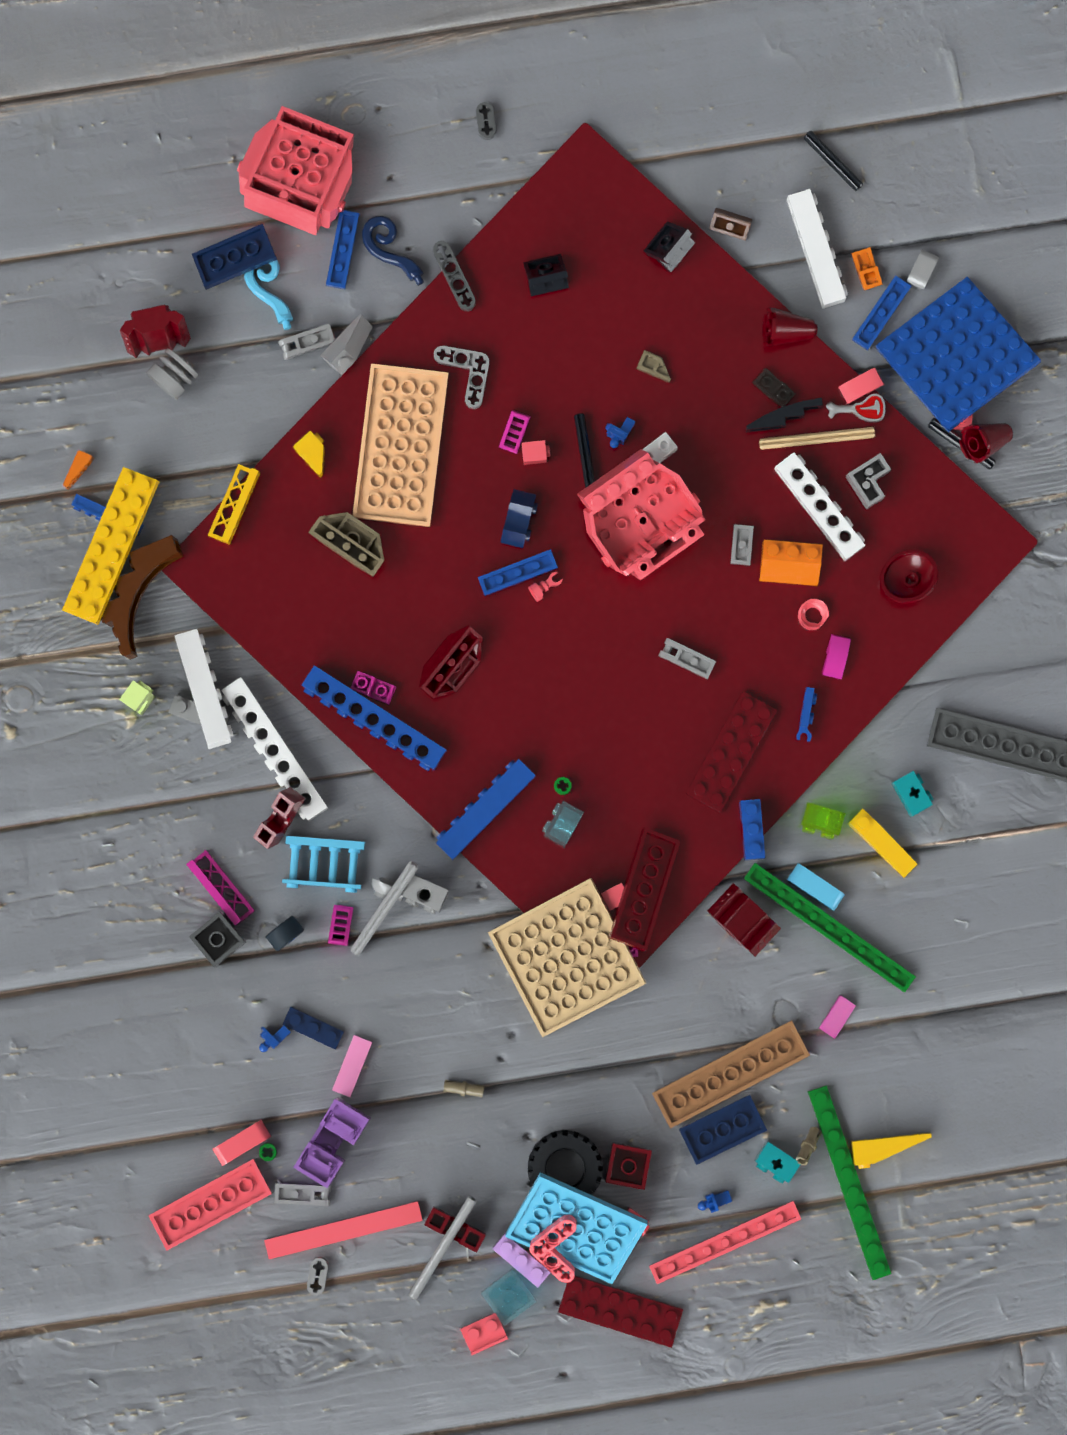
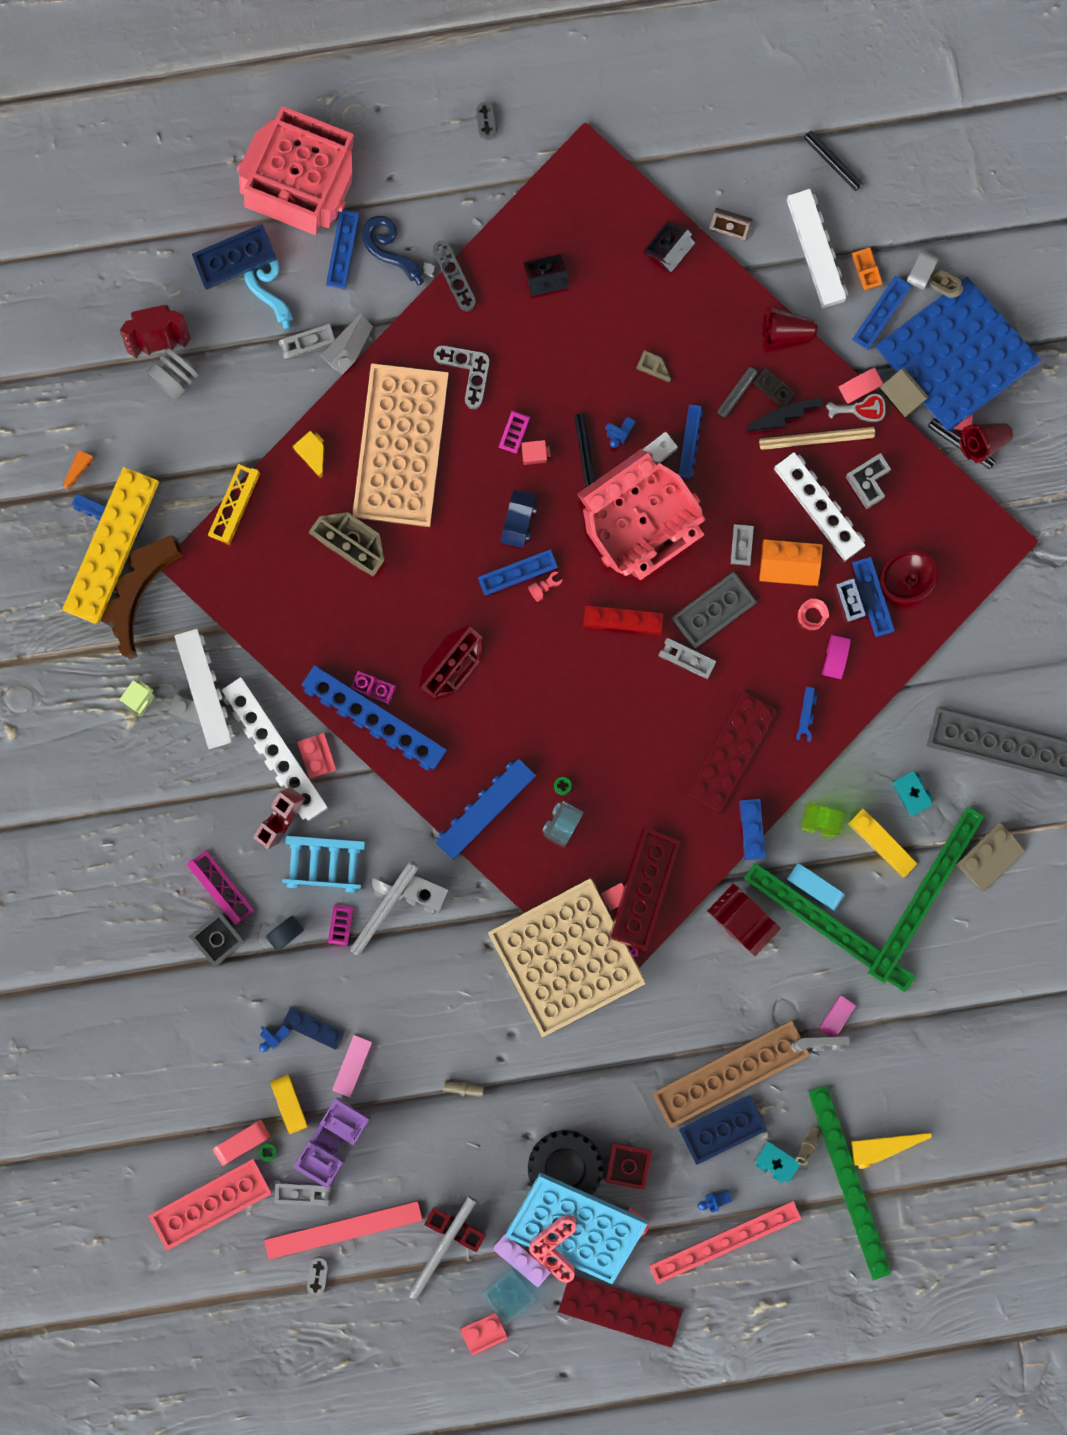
(289, 1104): none -> yellow beam
(316, 756): none -> coral plate
(429, 269): none -> light grey piece
(623, 619): none -> red arch
(689, 442): none -> blue piece
(714, 610): none -> dark grey tile
(737, 392): none -> dark grey axle
(820, 1044): none -> light grey plate
(856, 598): none -> dark blue slope
(878, 614): none -> blue plate
(904, 392): none -> dark tan slope
(925, 895): none -> green plate
(949, 286): none -> dark tan plate
(990, 857): none -> dark tan slope

